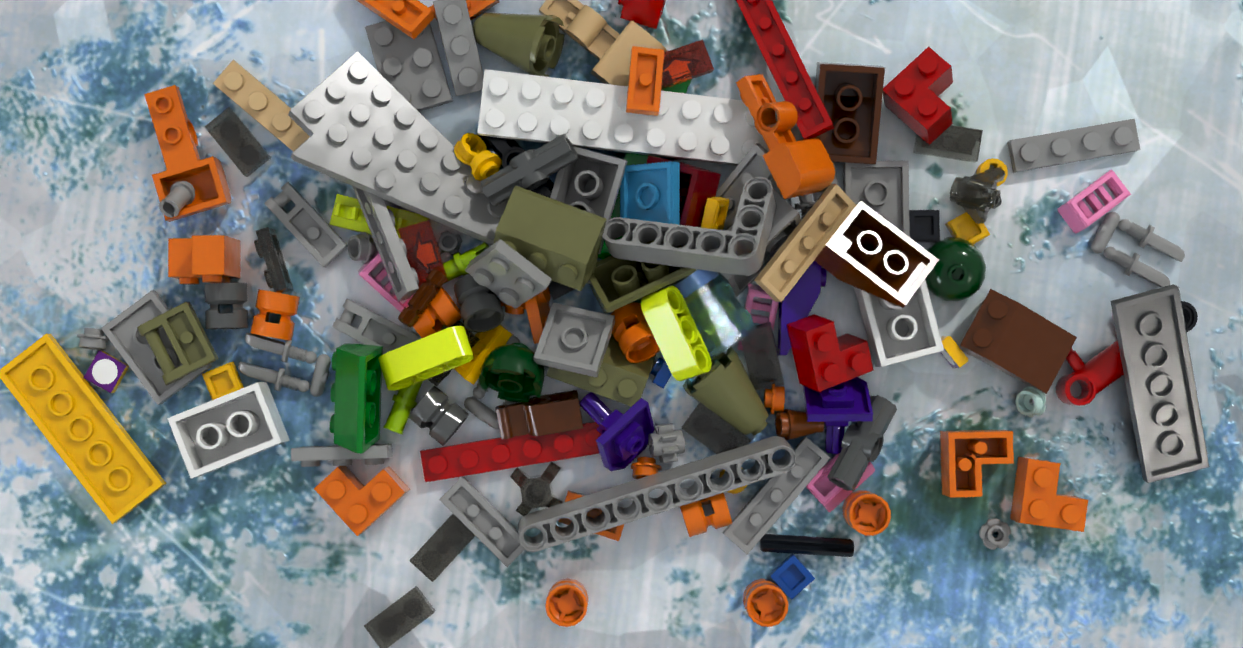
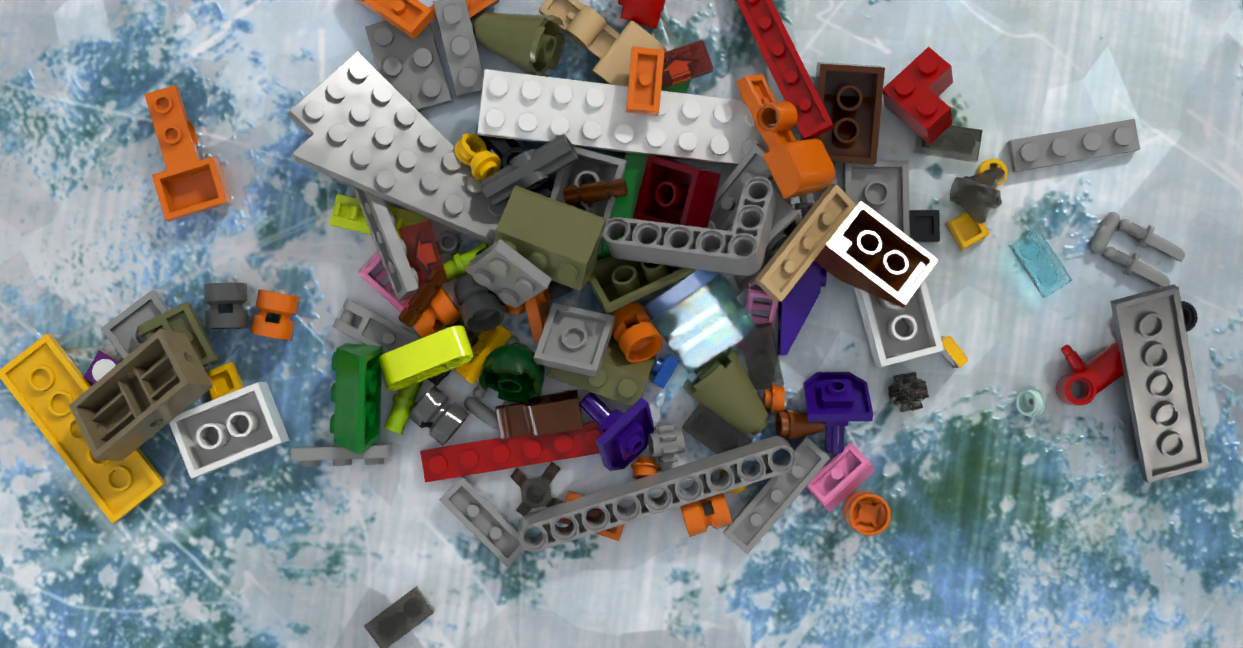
(93, 339): light grey plate -> none
(140, 395): none -> dark tan brick
(180, 194): light grey pin -> none
(205, 258): orange brick -> none
(238, 142): clear smoke plate -> none
(260, 104): tan plate -> none
(269, 249): clear smoke plate -> none
(278, 378): light grey piece -> none
(307, 225): light grey plate -> none
(360, 504): orange brick -> none
(361, 247): light grey plate -> none
(442, 548): clear smoke plate -> none
(567, 602): orange wheel -> none
(595, 191): none -> reddish brown axle
(651, 192): dark azure tile -> none
(676, 333): neon yellow beam -> none
(715, 213): yellow tile -> none
(765, 602): orange wheel -> none
(791, 576): blue plate -> none
(807, 545): black axle -> none
(823, 357): red brick -> none
(862, 445): dark grey piece -> none
(908, 392): none -> clear smoke gear
(963, 458): orange brick -> none
(967, 265): dark green cylinder -> none
(986, 534): light grey plate -> none
(1017, 341): reddish brown slope -> none
(1037, 501): orange brick -> none
(1040, 262): none -> clear light blue plate
(1077, 213): bright pink slope -> none

